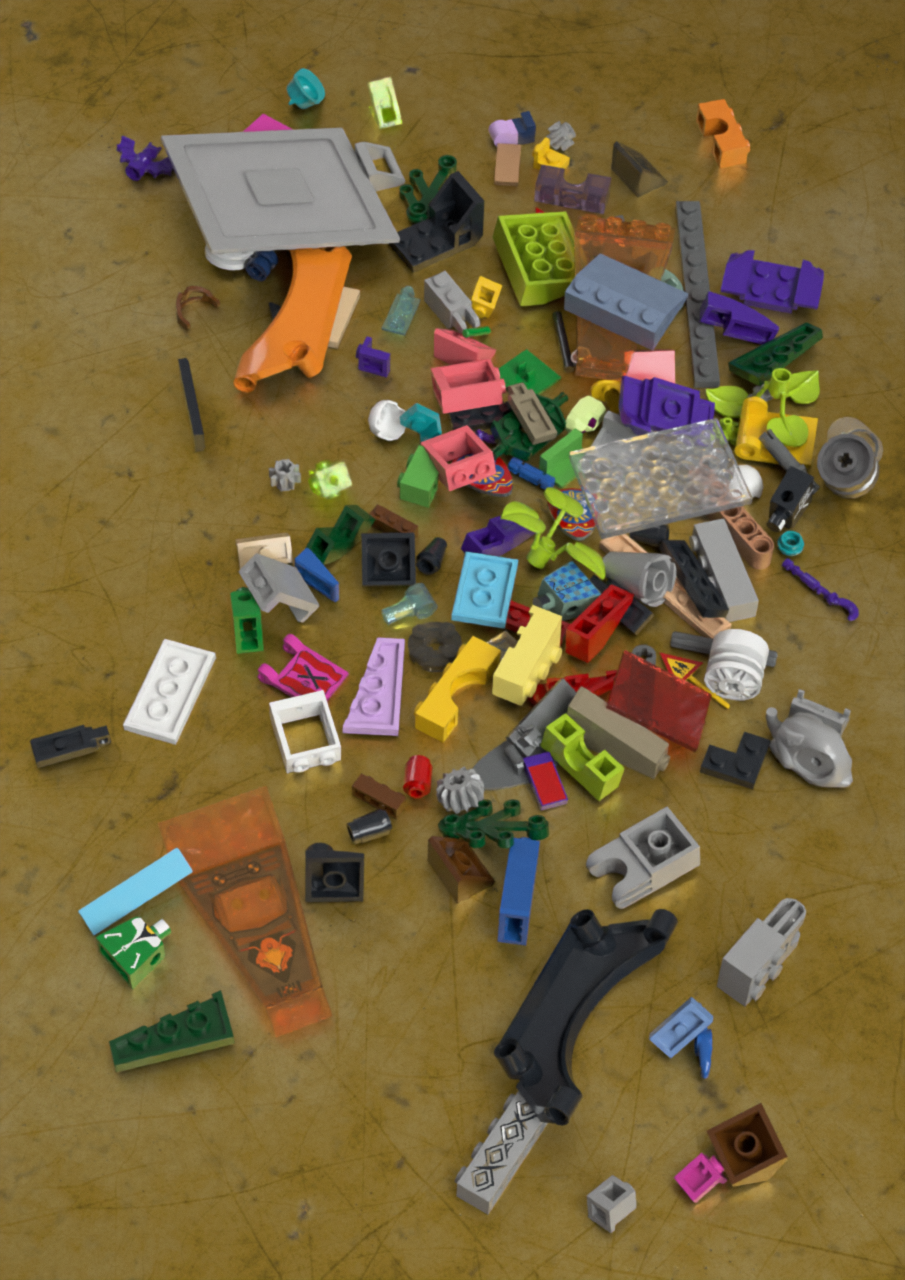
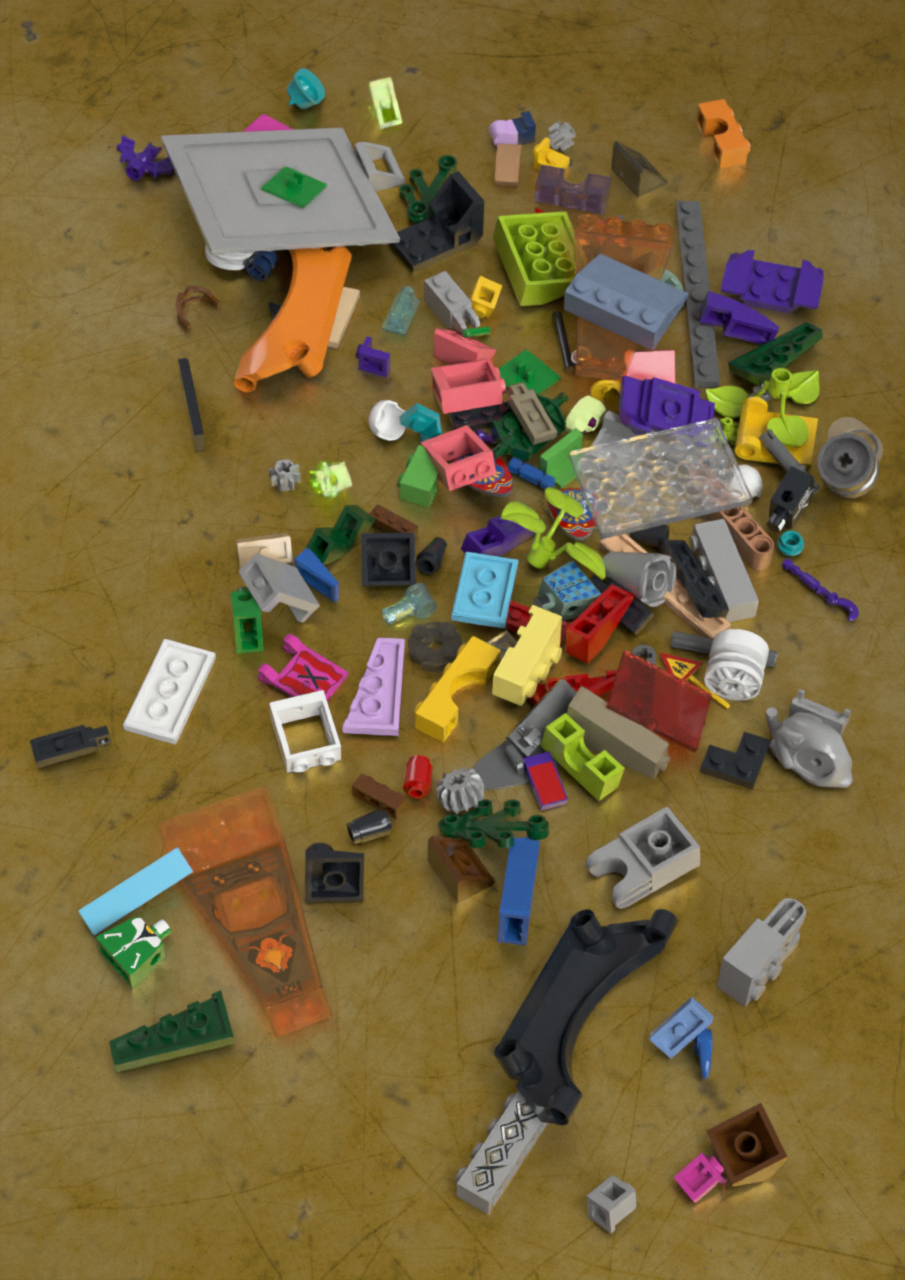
(294, 187): none -> green piece

